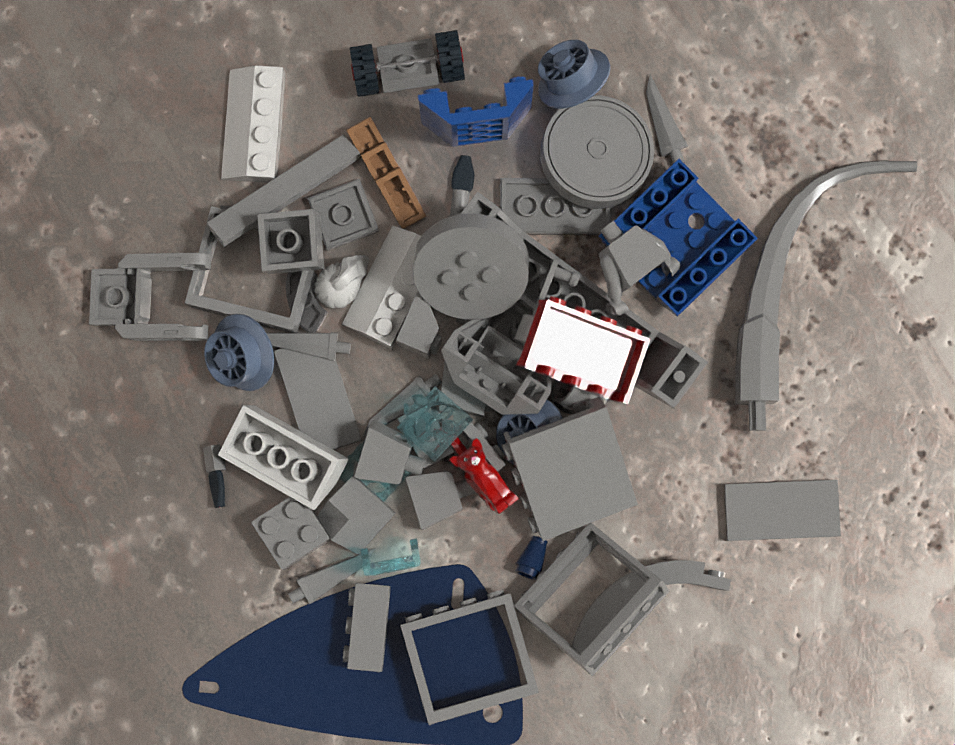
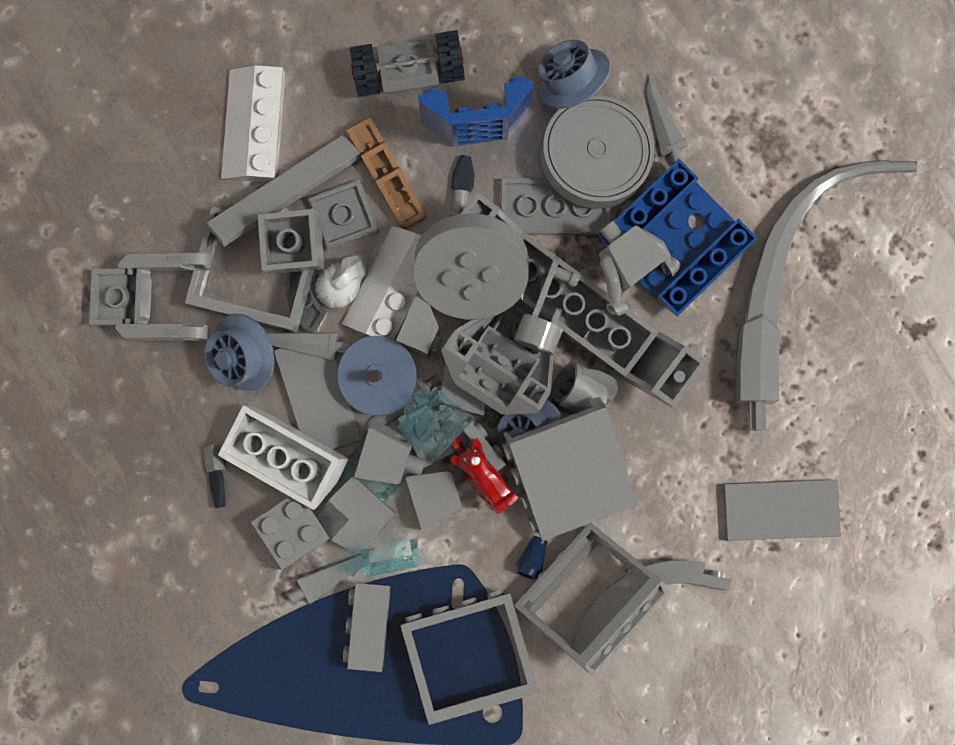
(377, 375): none -> sand blue piece
(584, 350): window -> none

